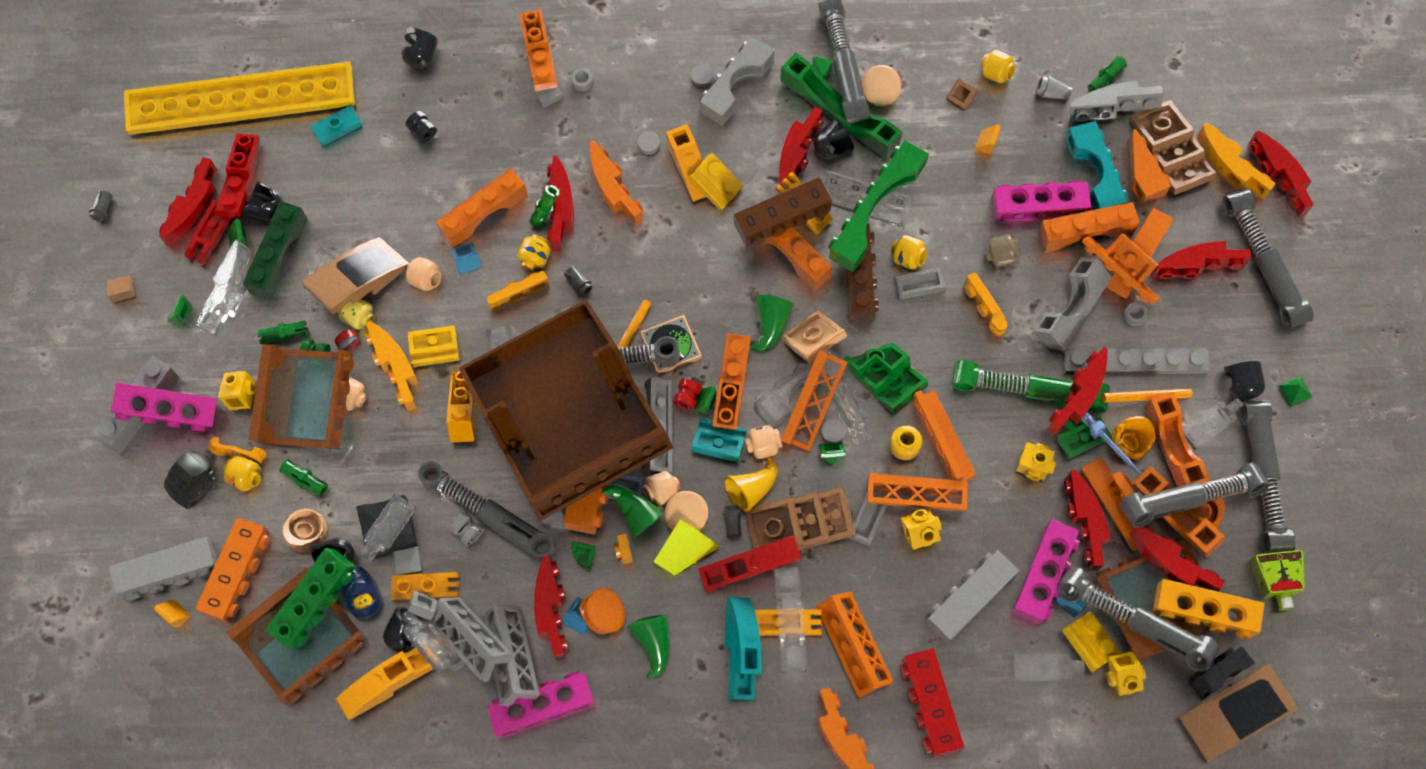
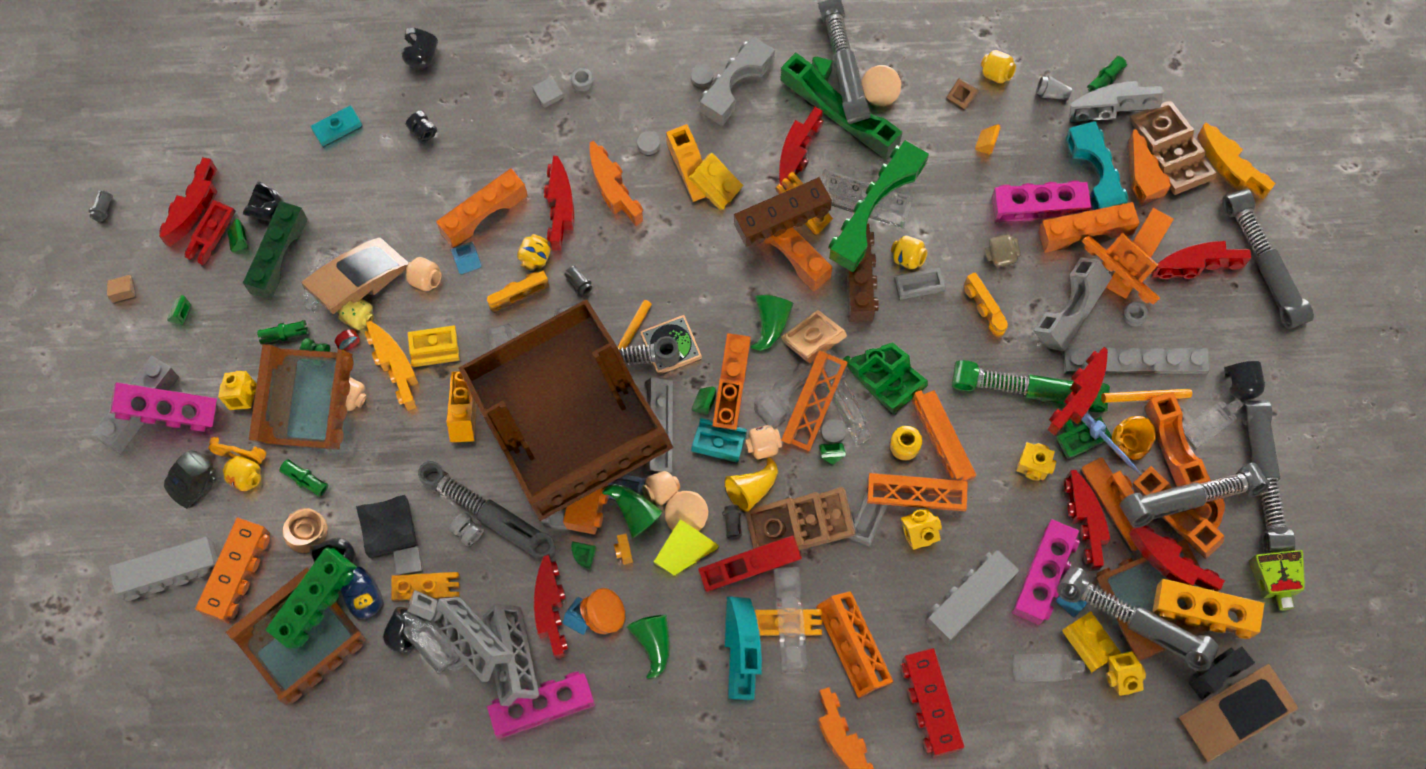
(172, 613): light orange slope -> none
(229, 289): clear slope -> none
(239, 98): yellow plate -> none
(240, 176): red slope -> none
(381, 682): light orange slope -> none
(387, 526): clear hinge -> none
(538, 50): orange slope -> none
(544, 206): green pin -> none
(687, 394): red wheel -> none
(836, 136): black hair -> none
(1281, 164): red slope -> none
(1295, 391): green slope -> none

